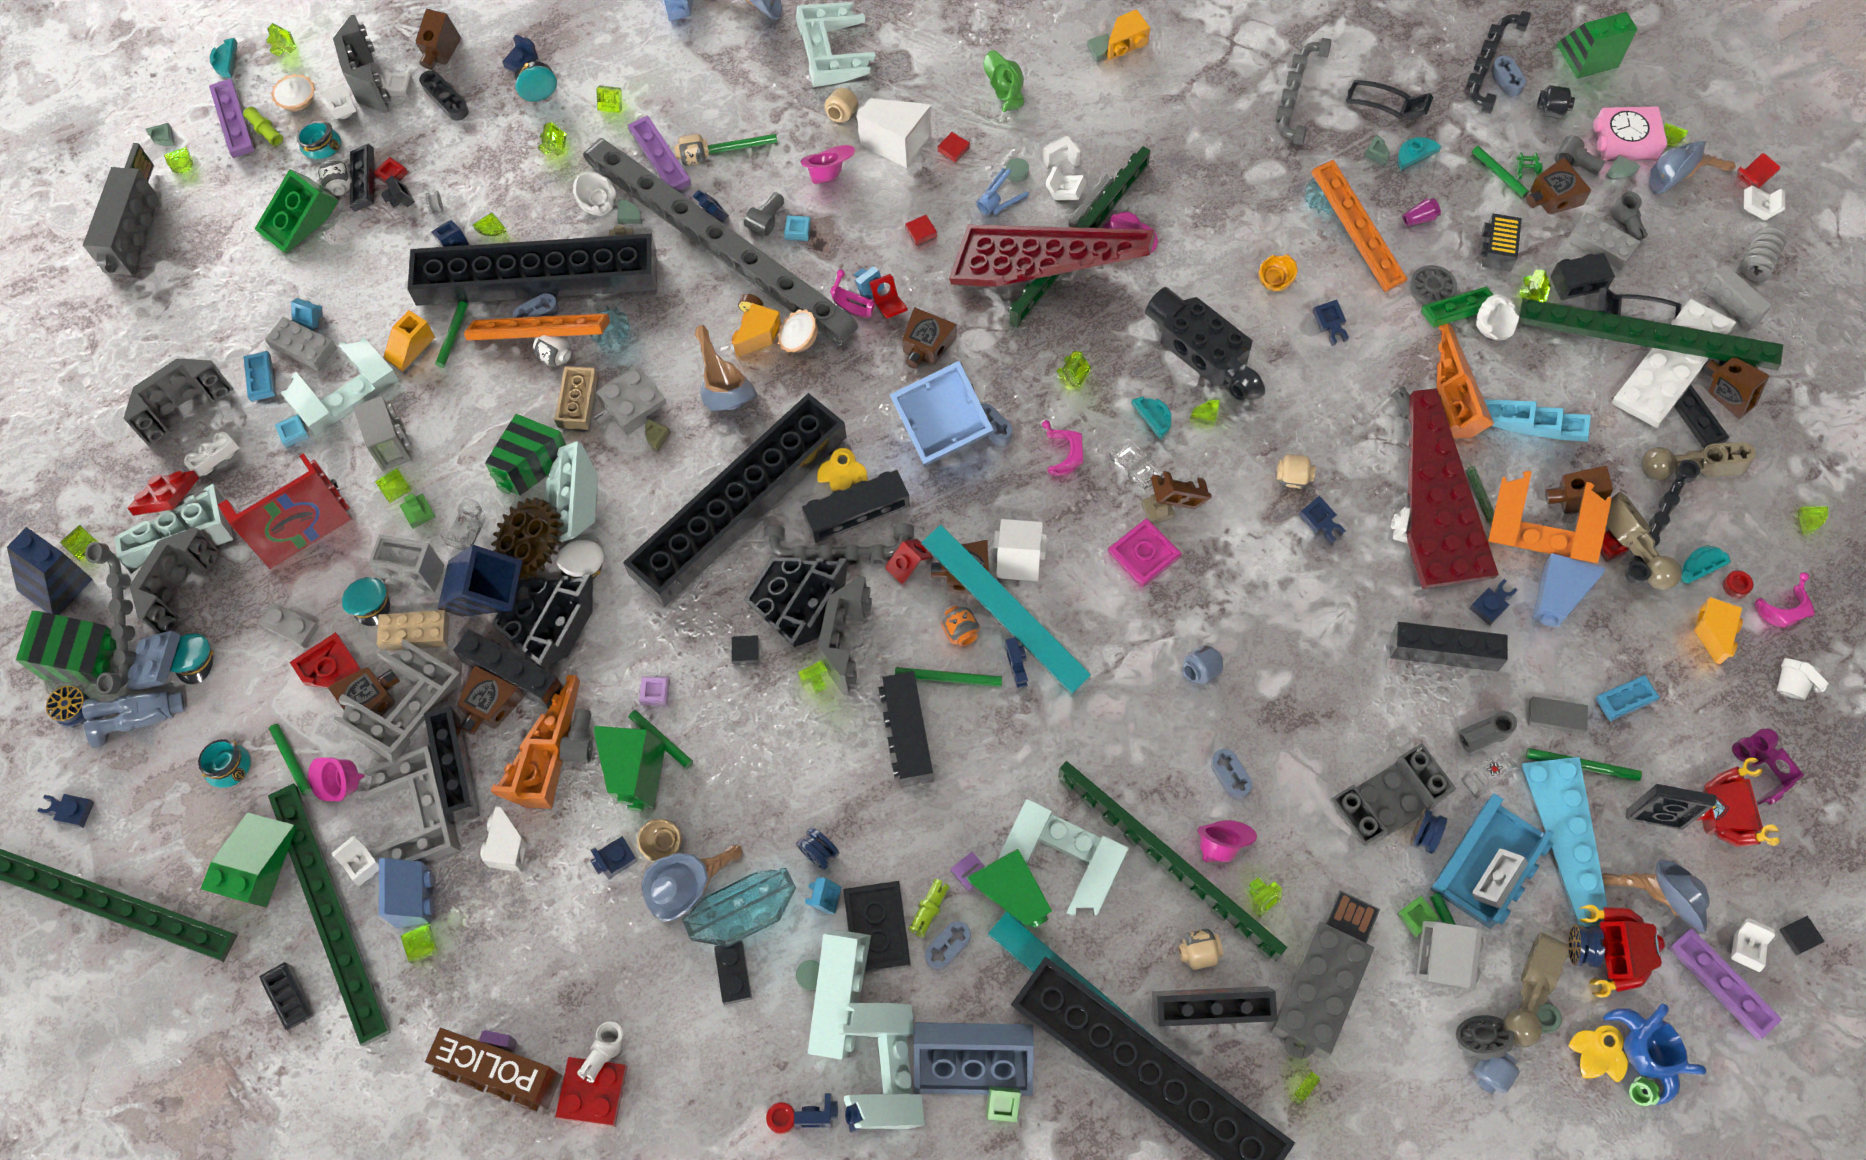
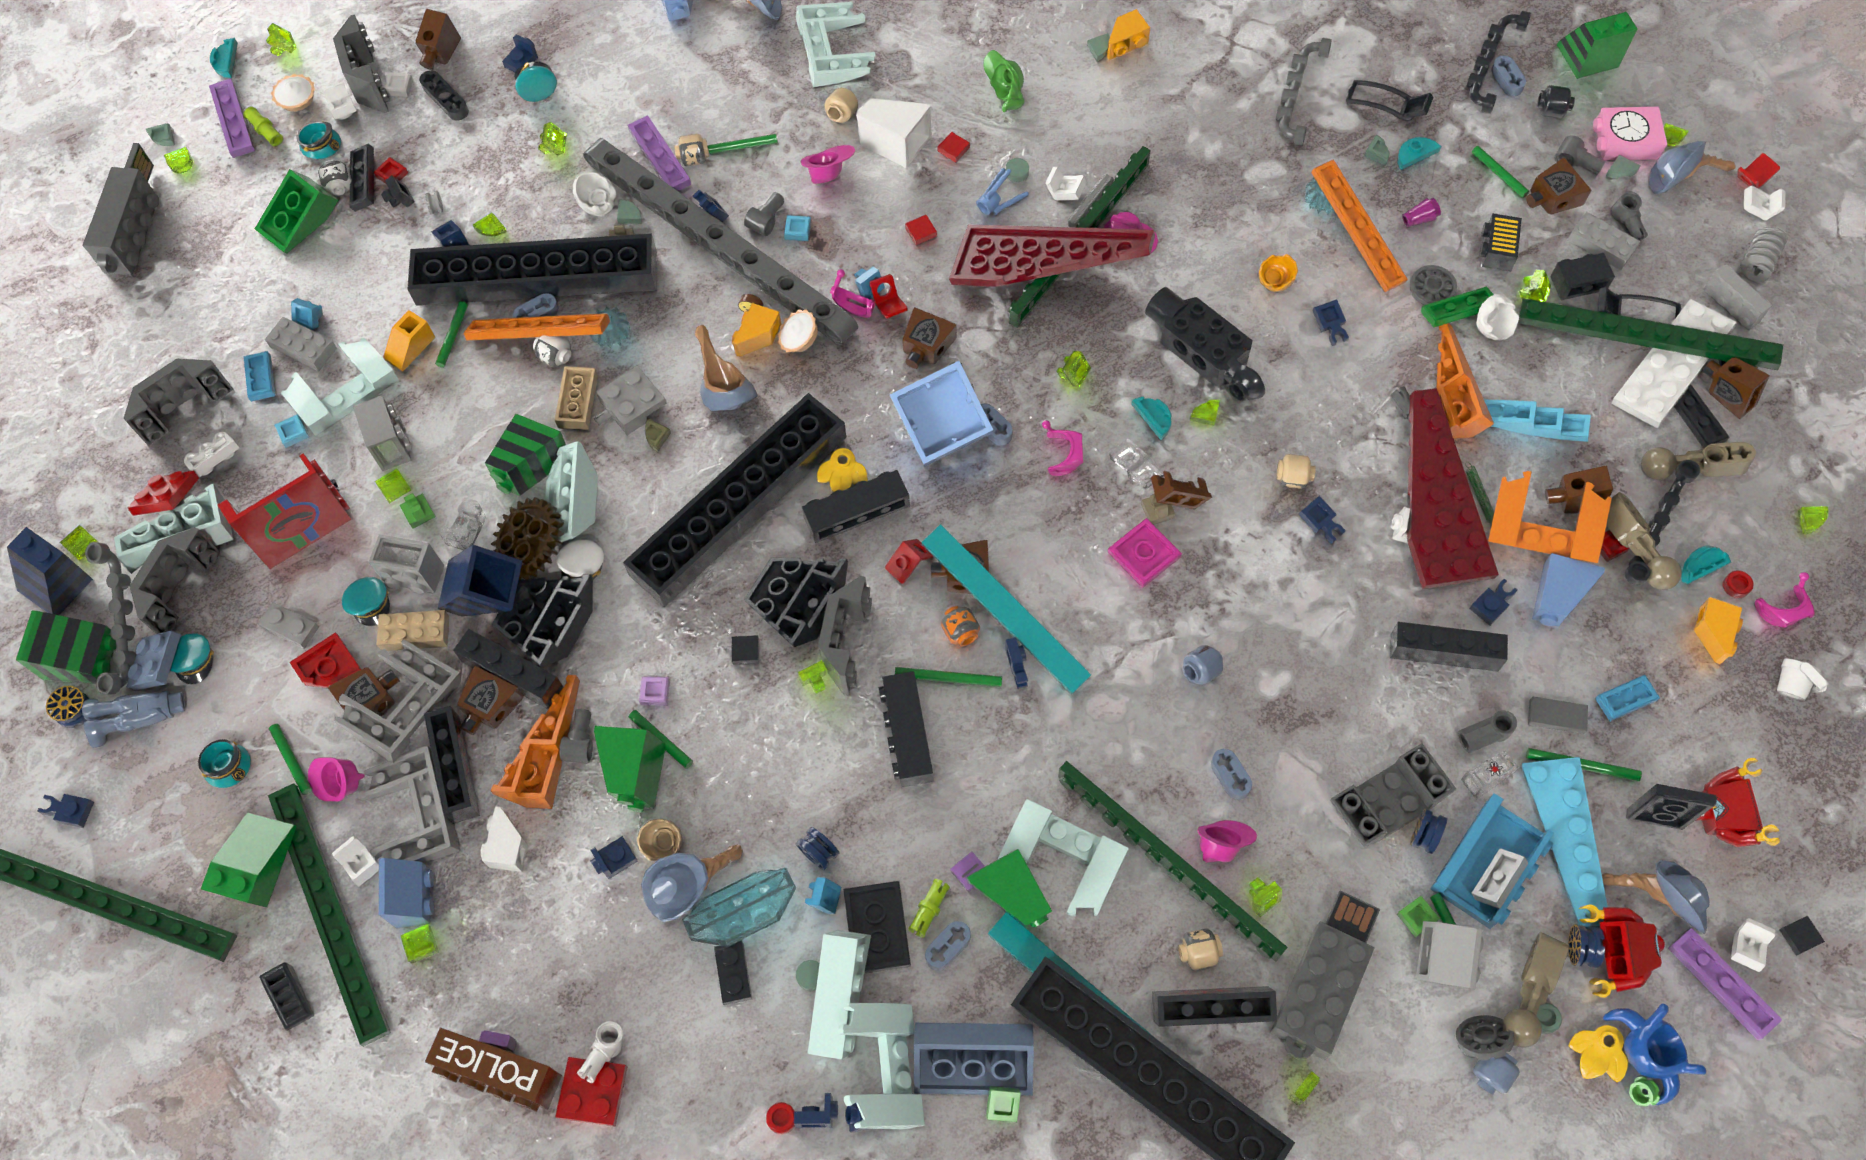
(609, 99): clear neon green tile -> none
(877, 552): dark grey bar -> none
(1019, 549): white plate -> none
(1061, 150): white bracket -> none
(1537, 167): green piece -> none
(1762, 747): magenta piece -> none

